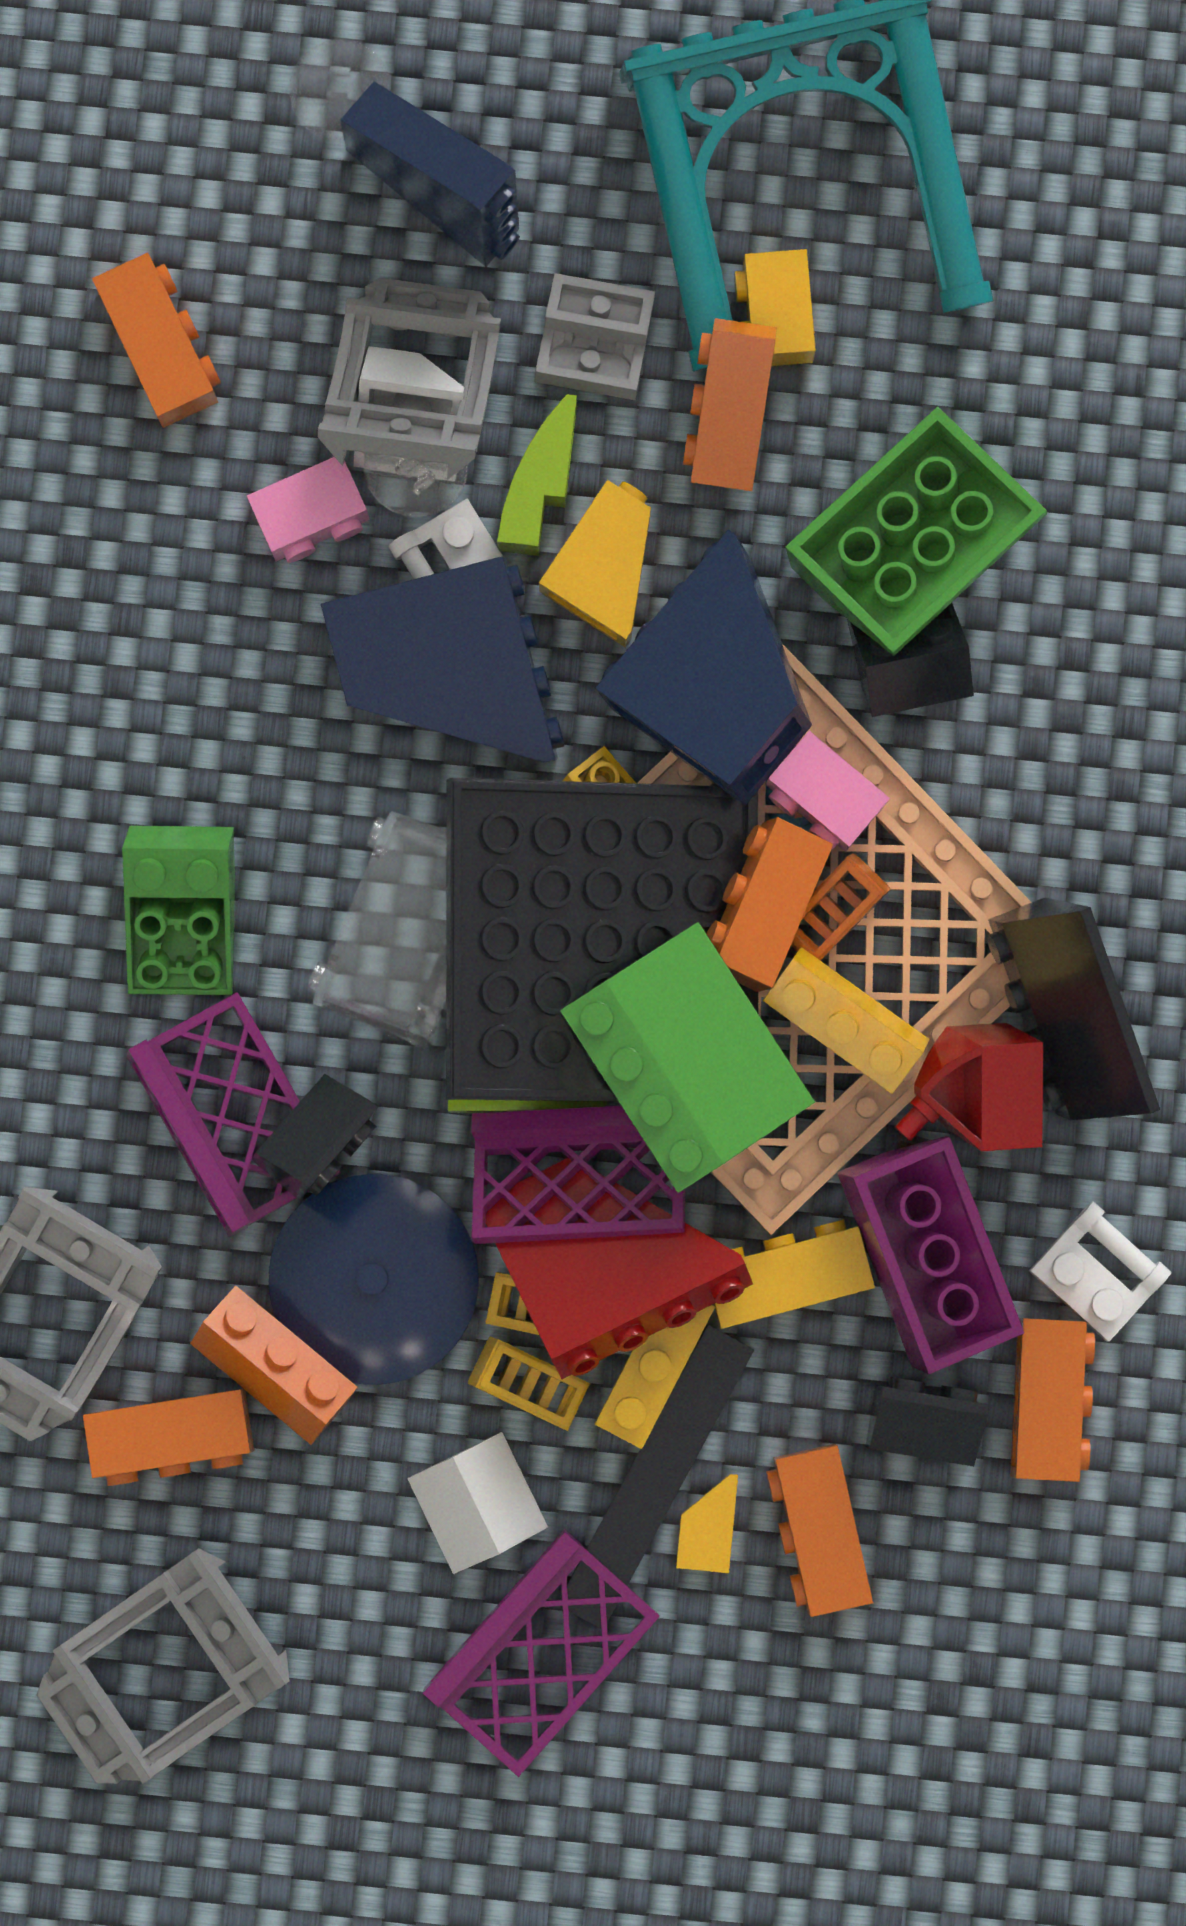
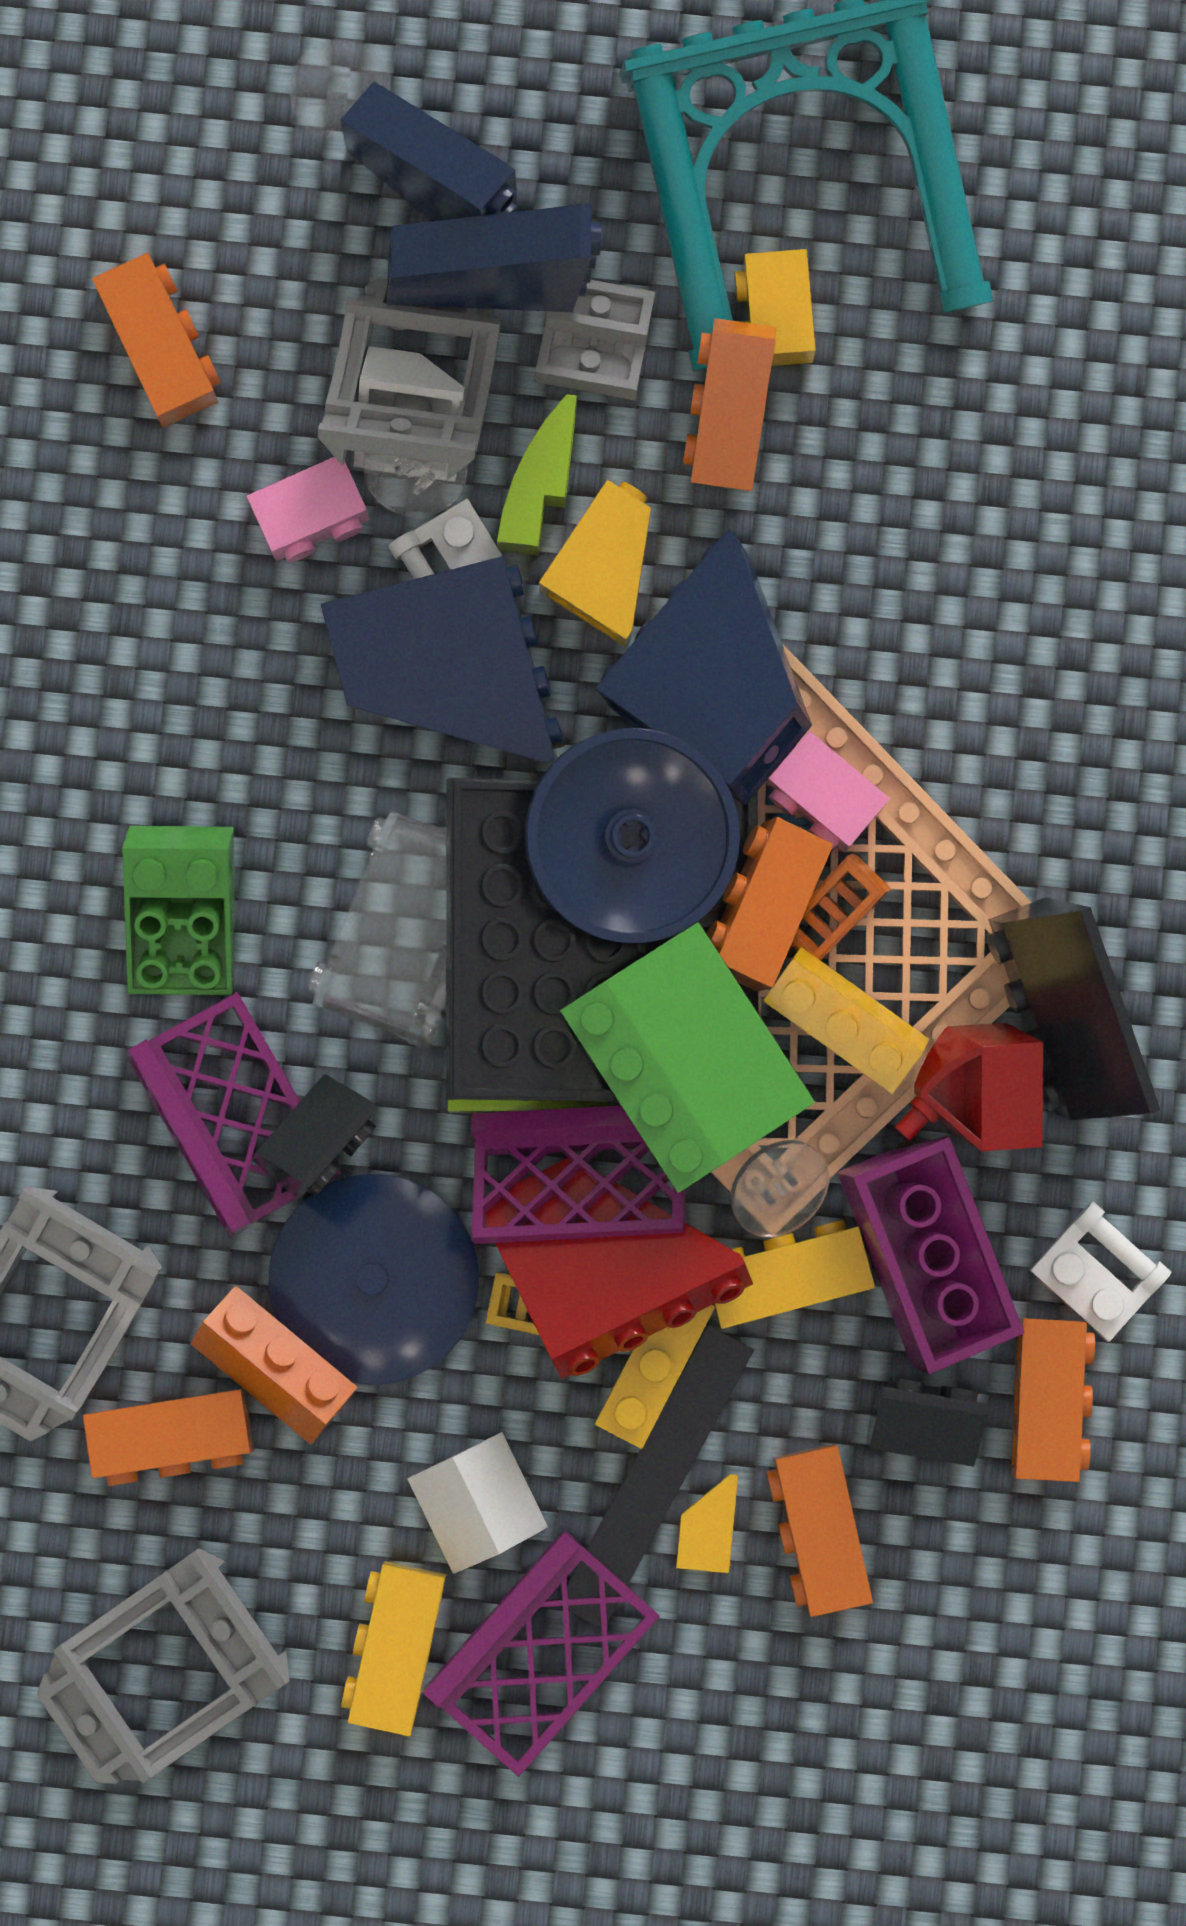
(394, 1647): none -> yellow brick
(488, 1363): yellow slope -> none
(495, 260): none -> dark blue slope
(632, 835): none -> dark blue dish
(779, 1188): none -> clear piece
(913, 532): bright green slope -> none
(923, 673): black slope -> none

